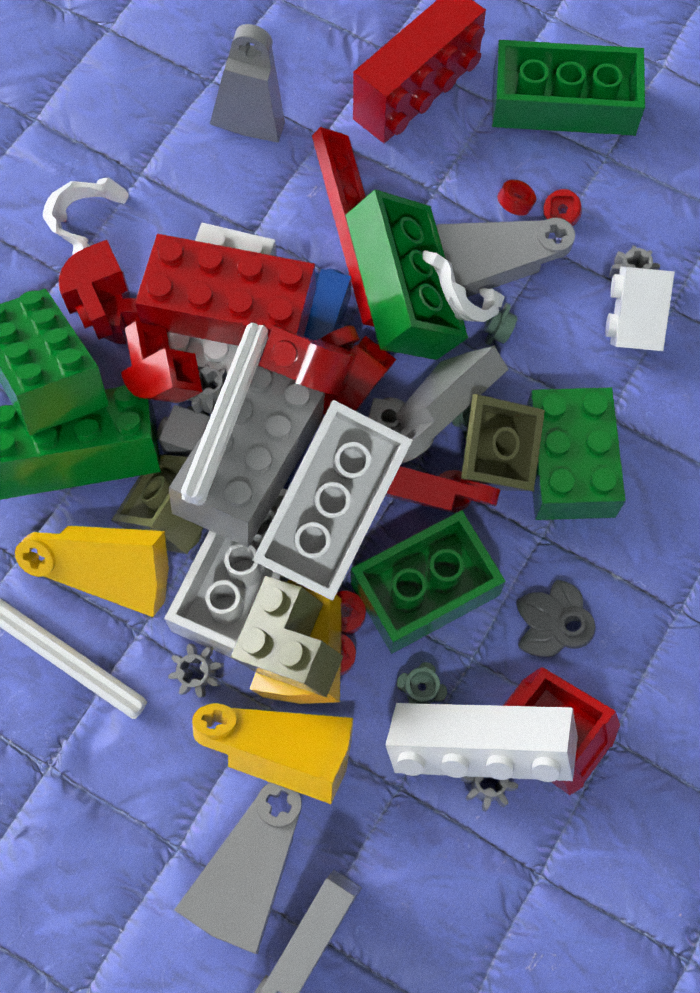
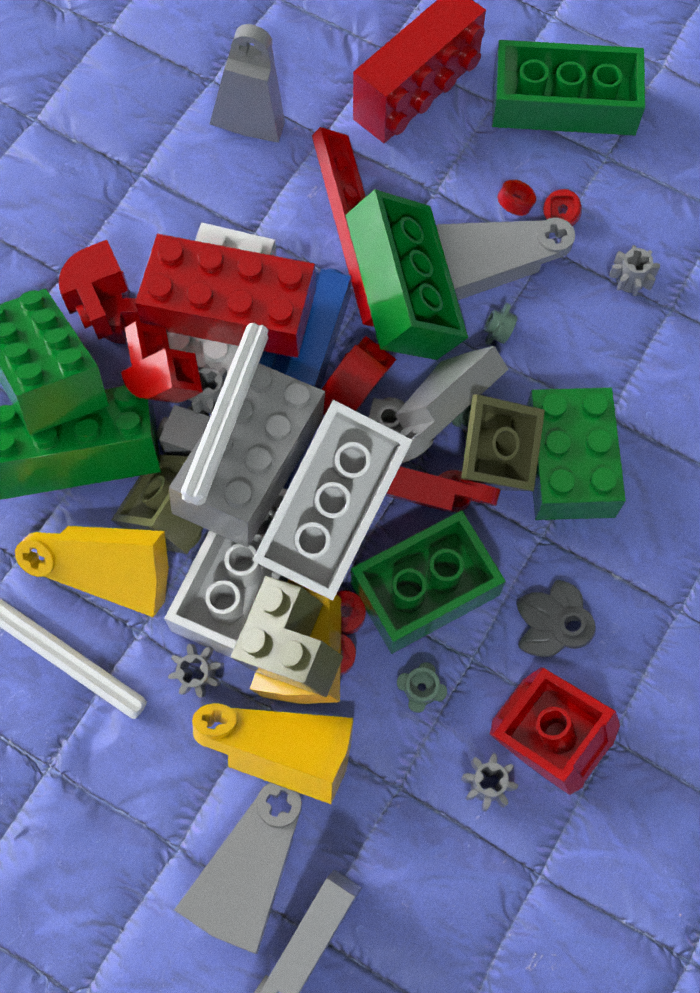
(56, 205): white helmet -> none
(307, 361): red brick -> none
(343, 337): red tile -> none
(456, 294): white helmet -> none
(483, 741): white brick -> none
(640, 308): white brick -> none

